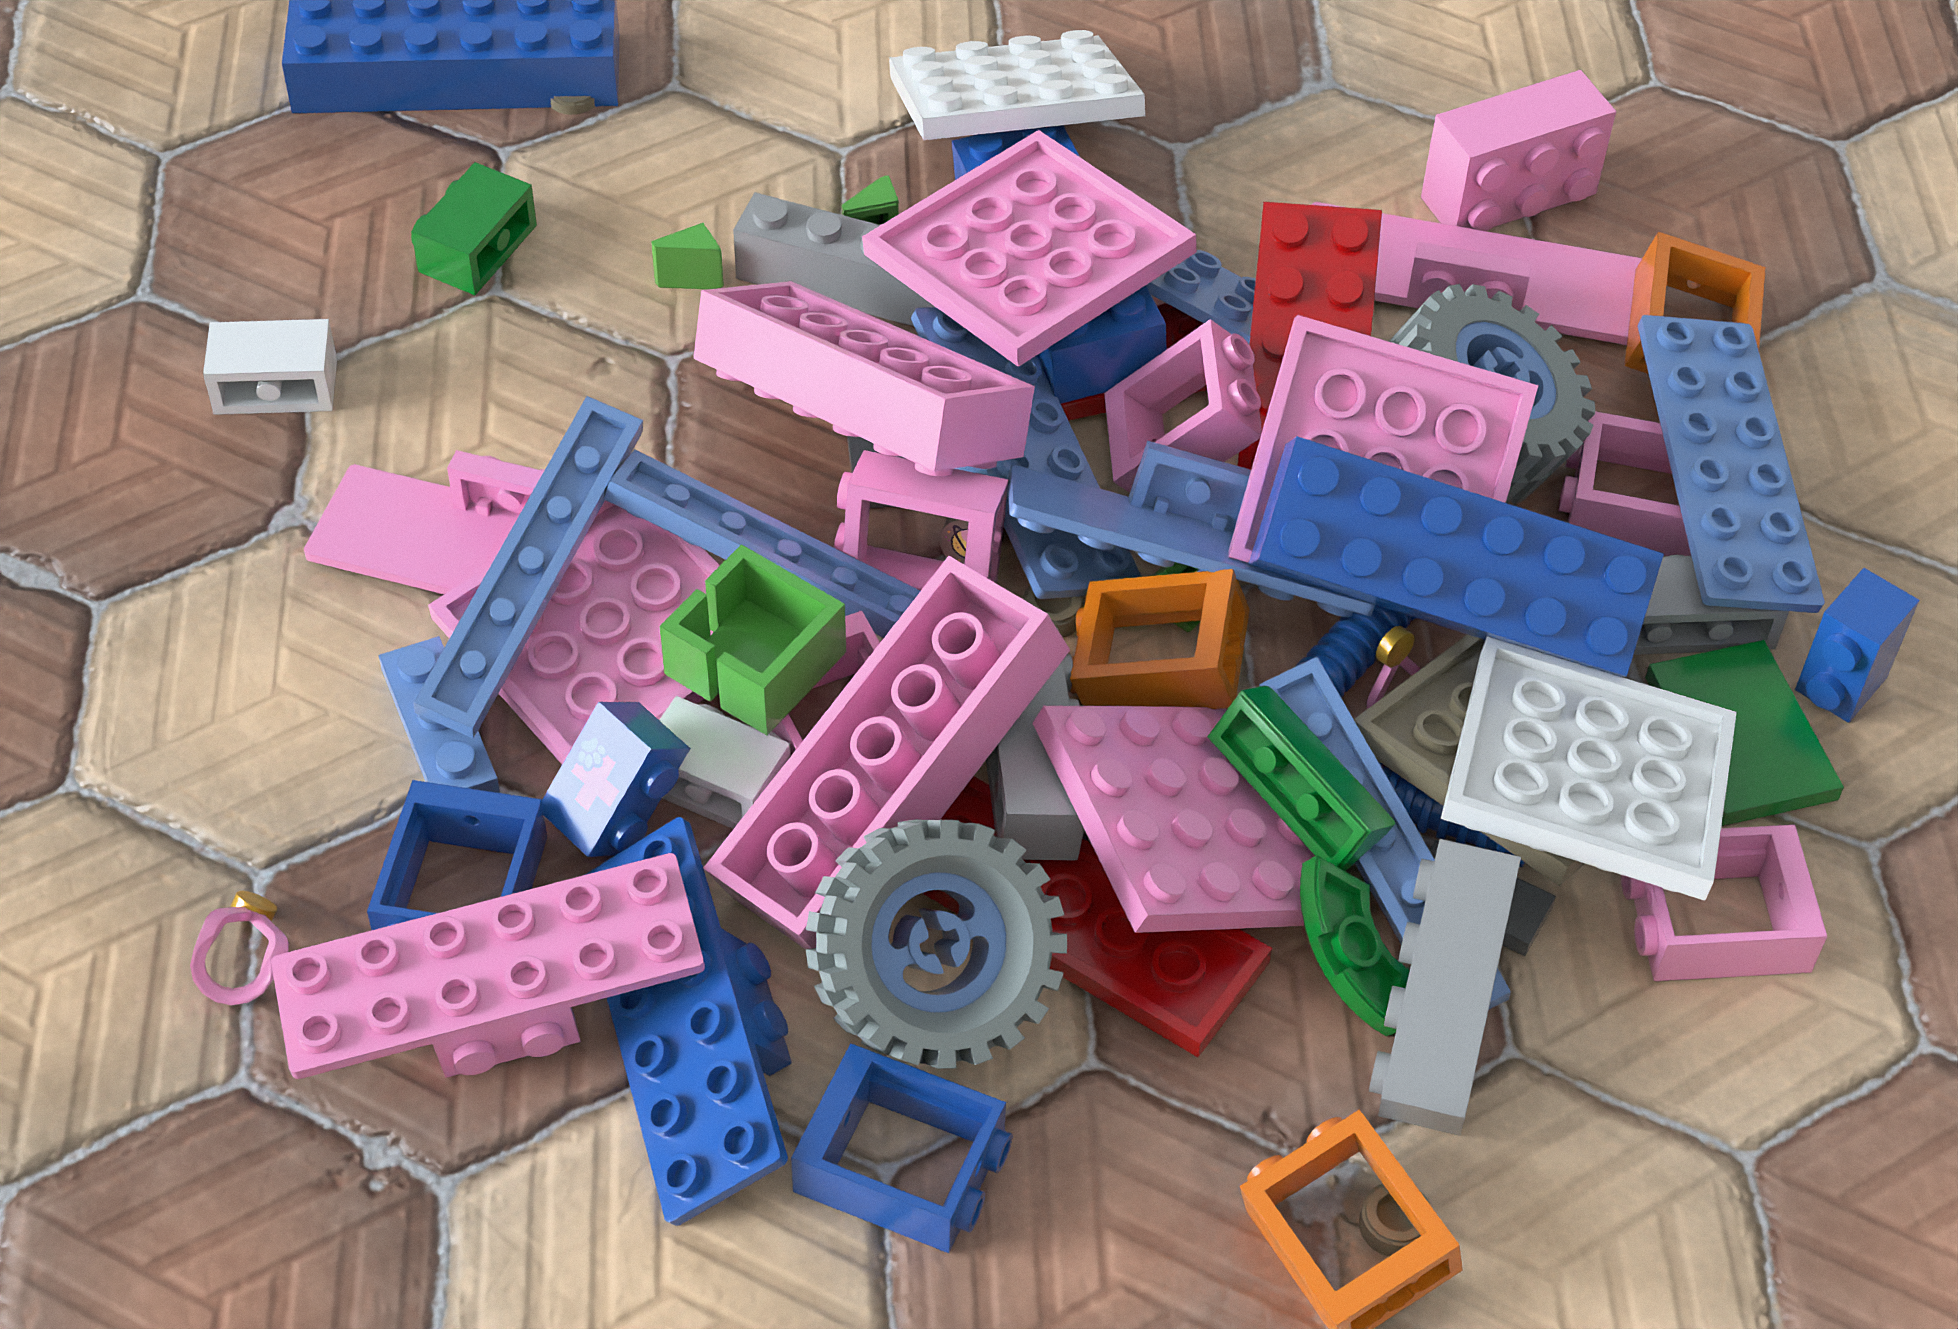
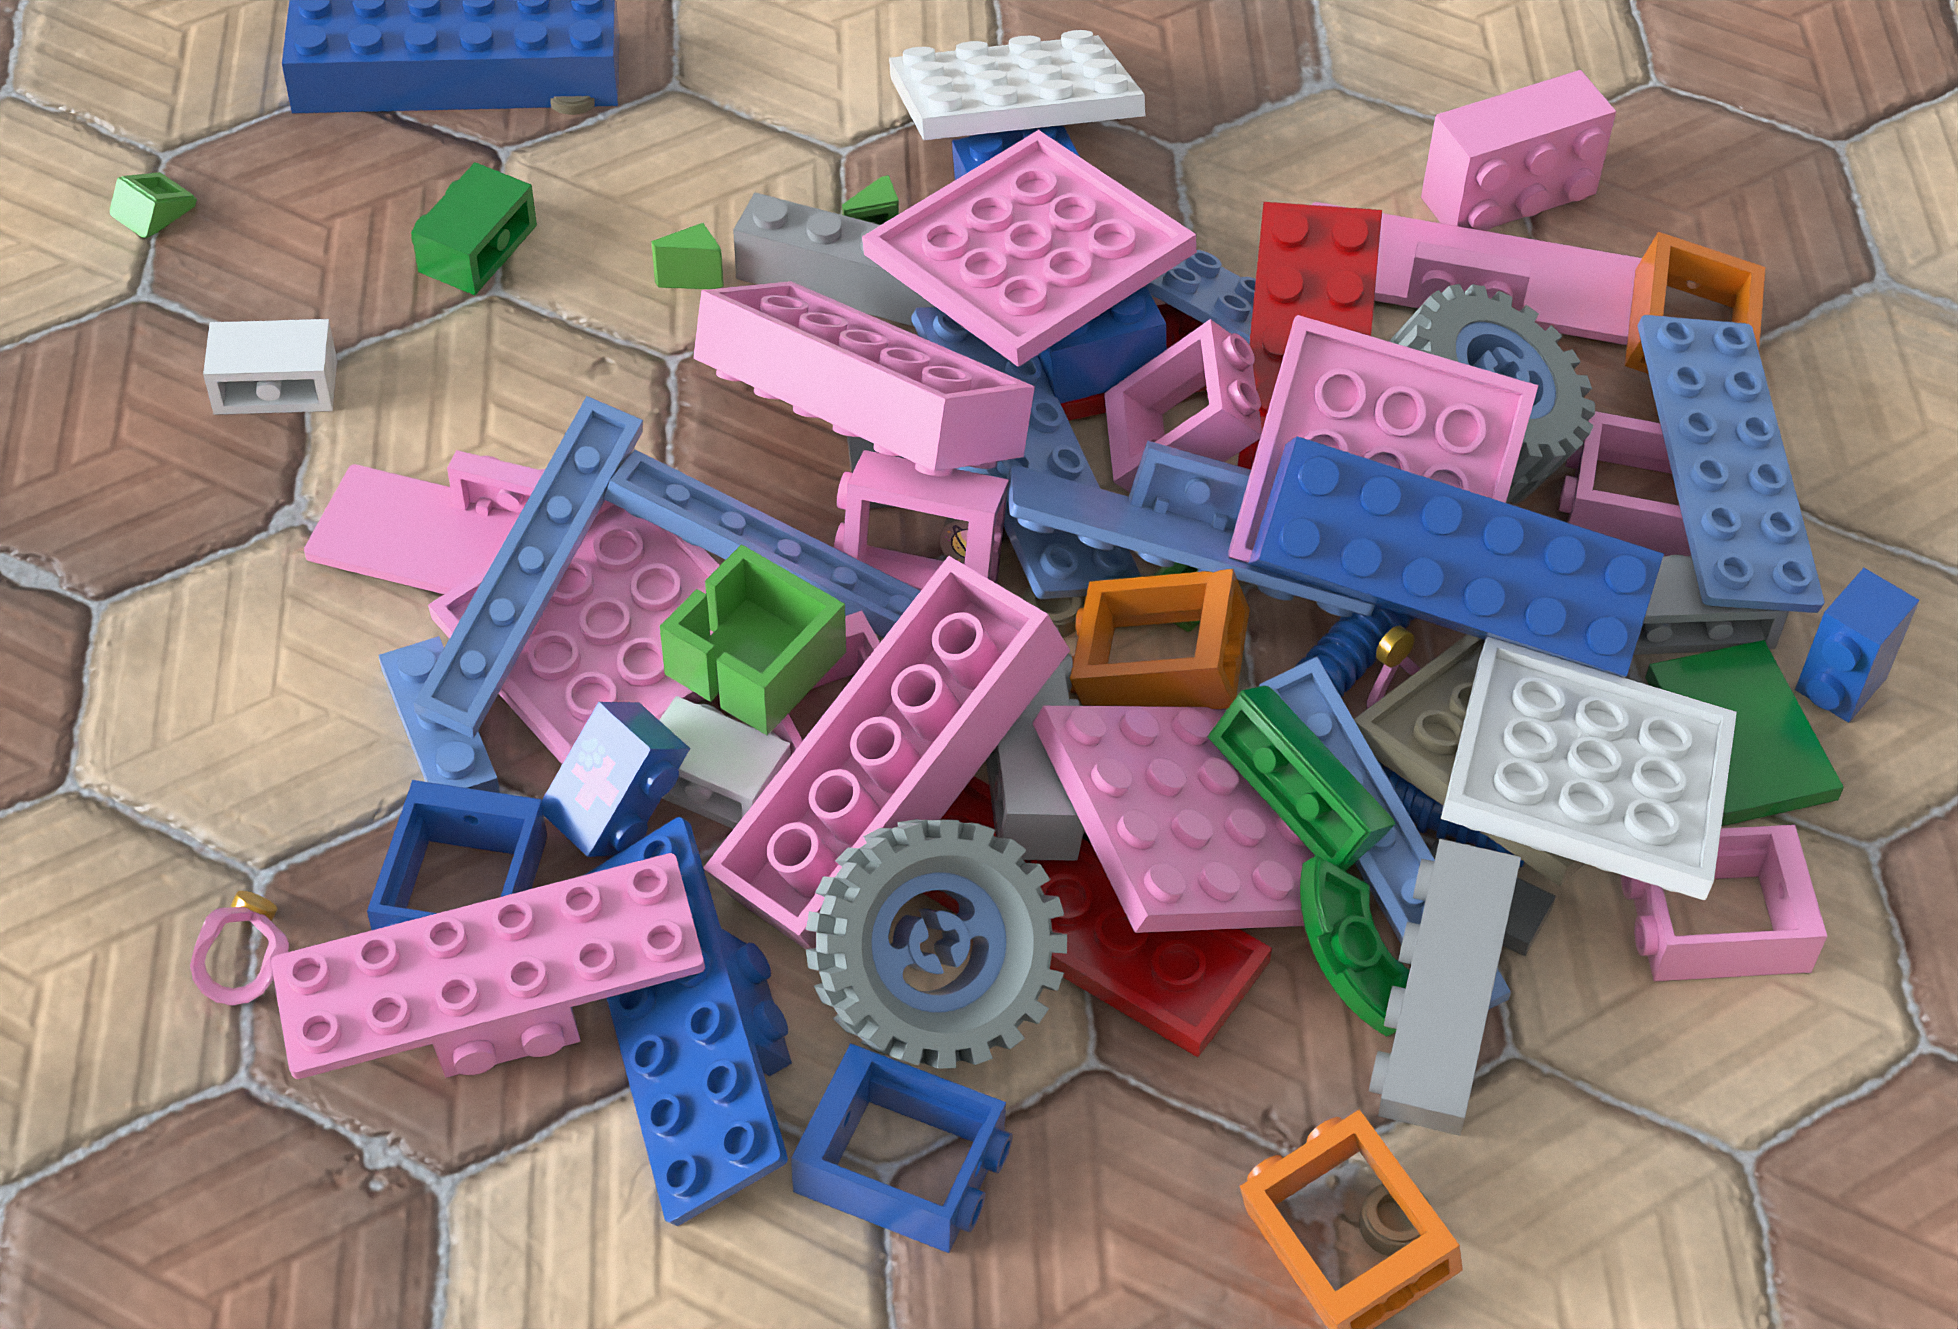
(149, 202): none -> bright green slope

